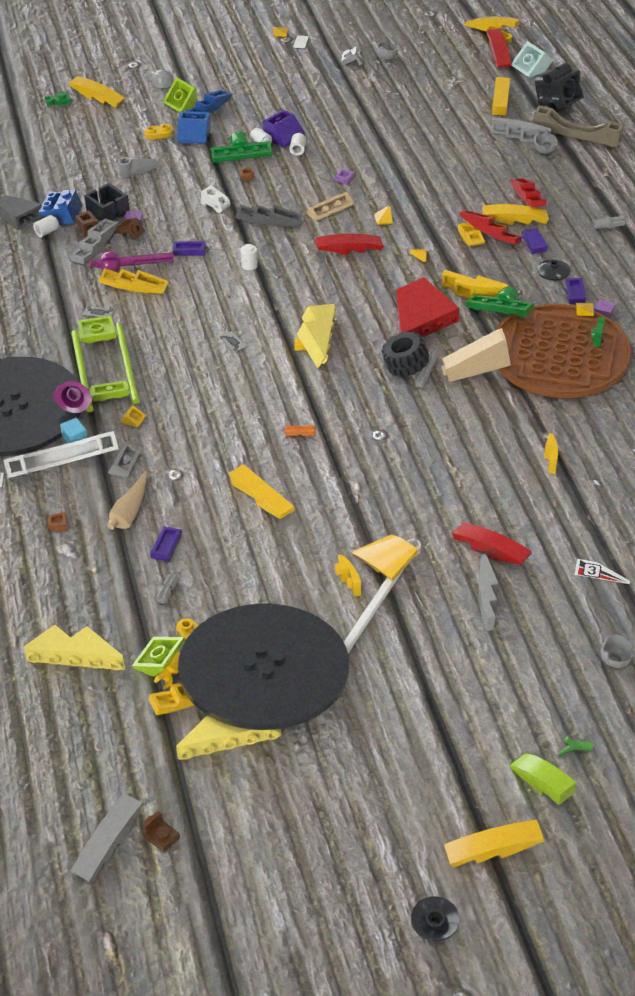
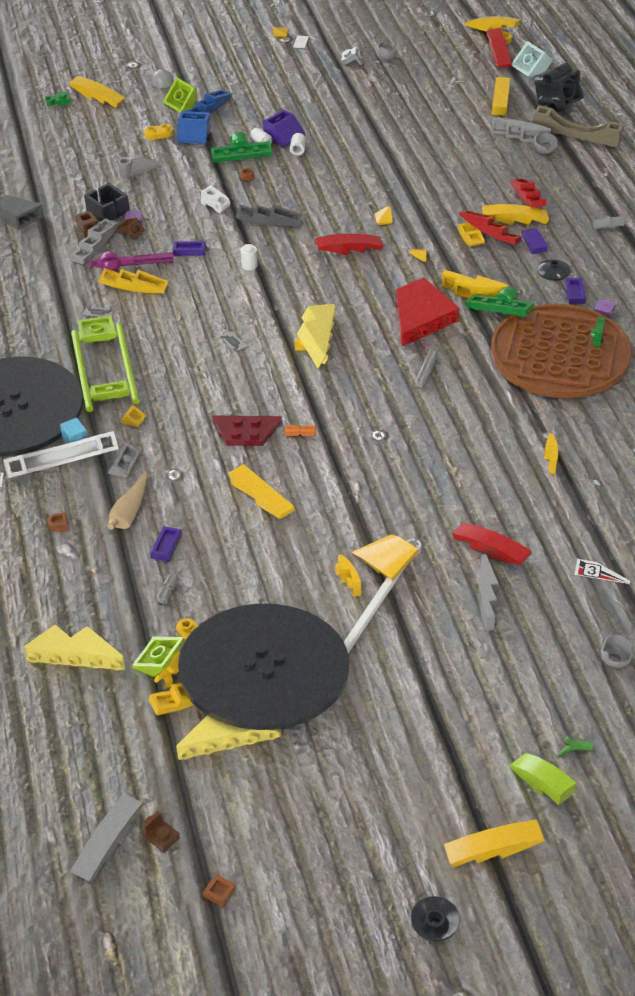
(46, 225): white brick -> none
(62, 206): blue slope -> none
(72, 397): magenta piece -> none
(219, 890): none -> dark orange tile
(246, 429): none -> dark red wing
(330, 206): tan slope -> none
(344, 176): medium lavender tile -> none
(405, 354): black tyre -> none
(478, 357): tan slope -> none
(584, 309): yellow slope -> none

